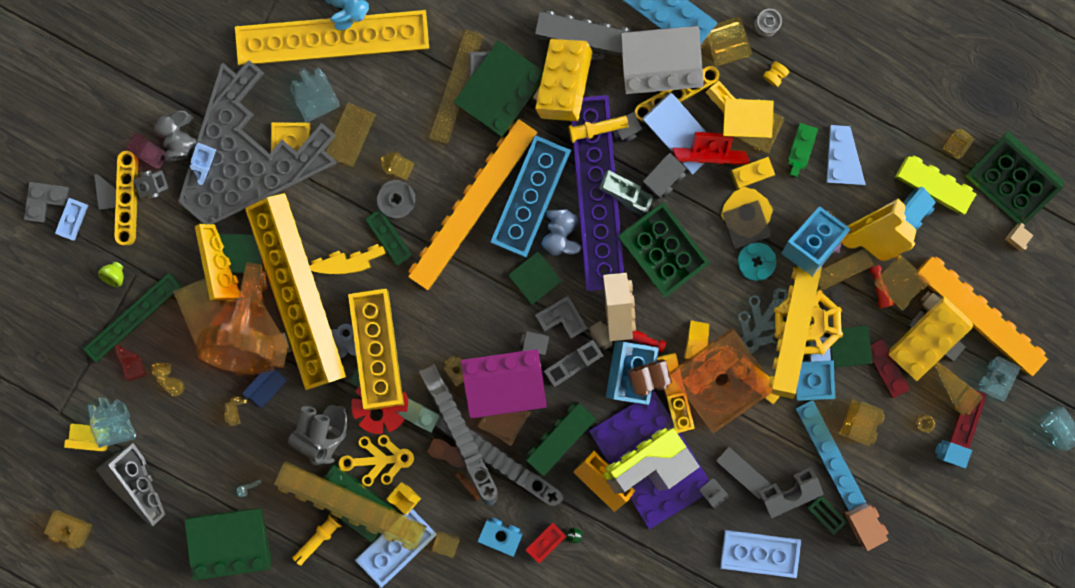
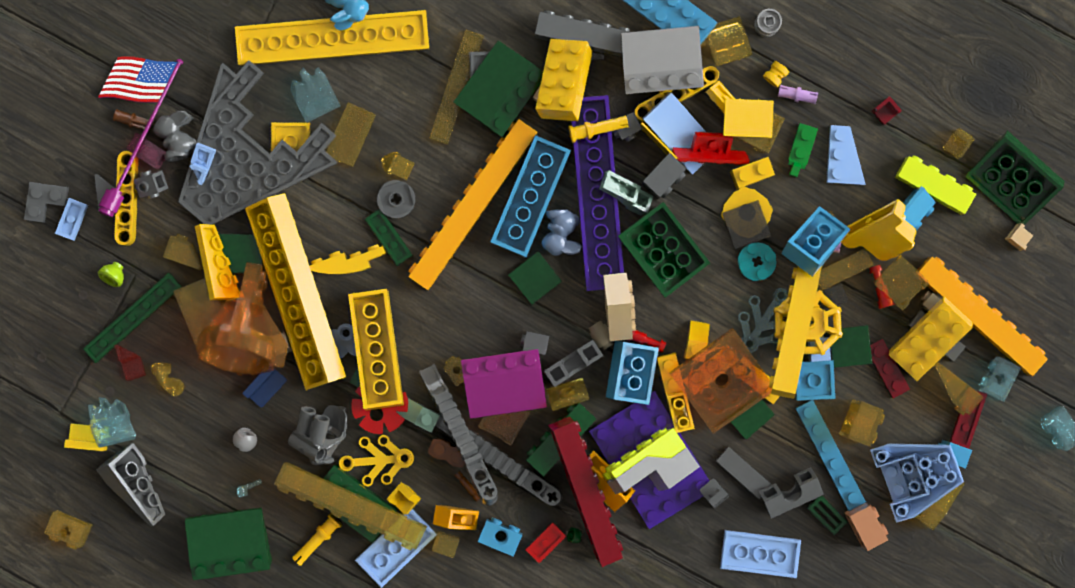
(130, 119): none -> reddish brown axle
(138, 82): none -> flag
(183, 252): none -> clear yellow slope
(231, 413): clear yellow bracket -> none
(244, 439): none -> light grey piece
(455, 517): none -> light orange slope
(563, 312): dark grey plate -> none
(567, 394): none -> clear yellow tile
(585, 491): none -> dark red brick
(649, 377): reddish brown brick -> none
(656, 140): none -> yellow window
(752, 419): none -> dark green tile
(798, 94): none -> lavender pin
(886, 110): none -> dark red panel
(916, 475): none -> light blue wedge
(926, 429): clear yellow bush -> none
(935, 513): none -> clear yellow slope

